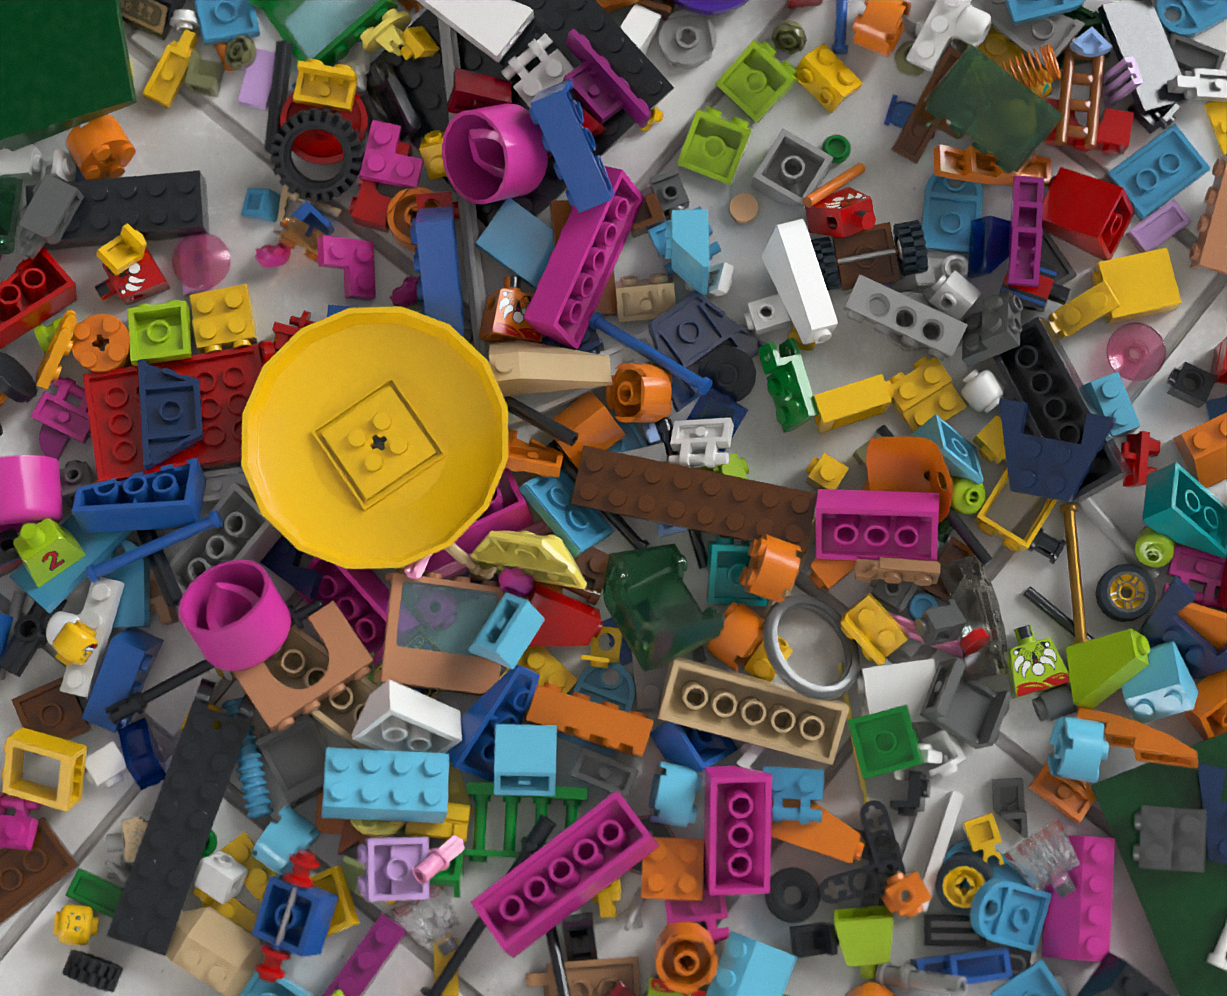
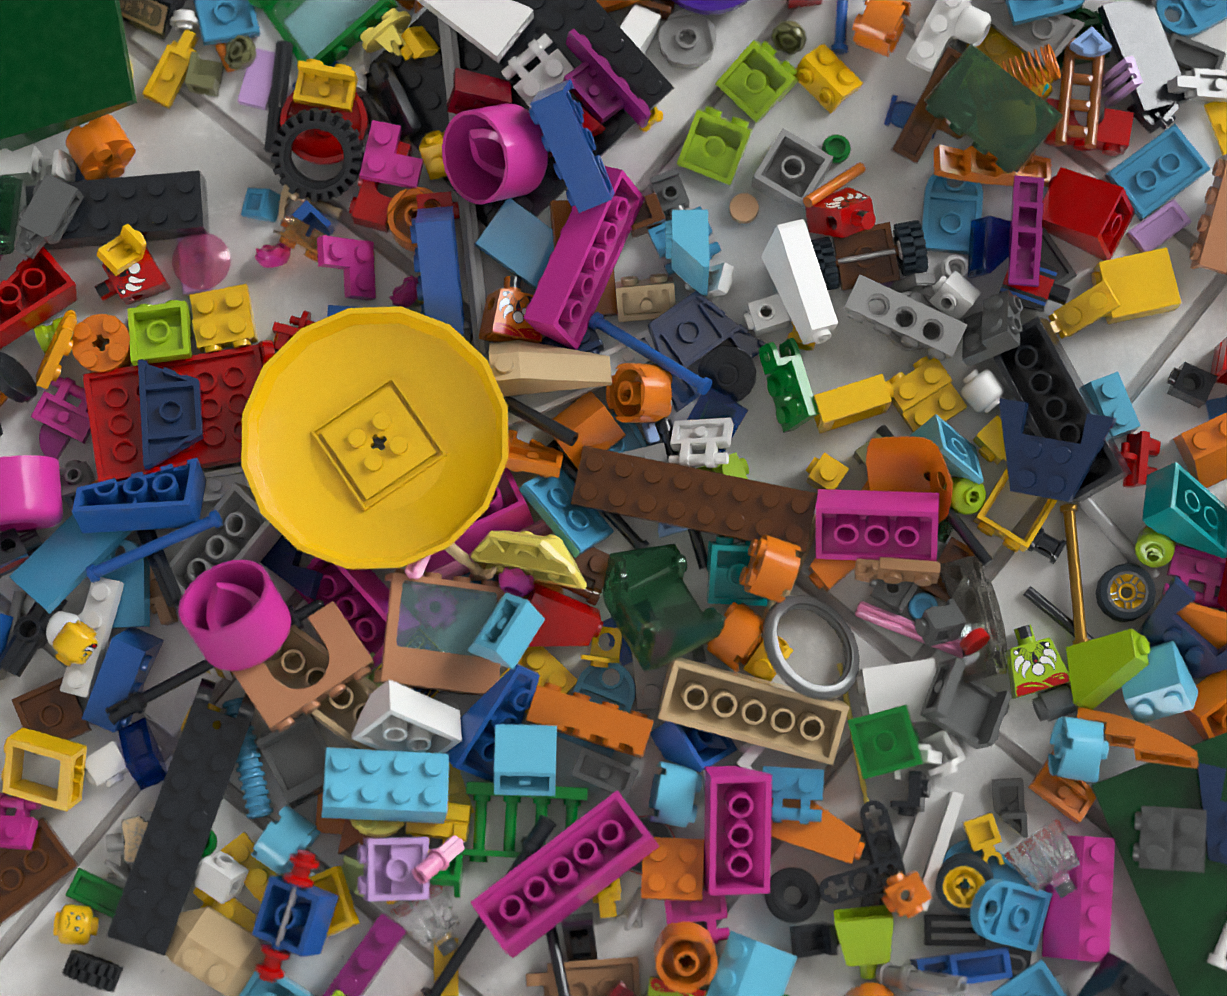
(47, 550): lime torso -> none
(873, 629): yellow bracket -> none
(901, 62): olive plate -> none
(1143, 340): clear pink dish -> none

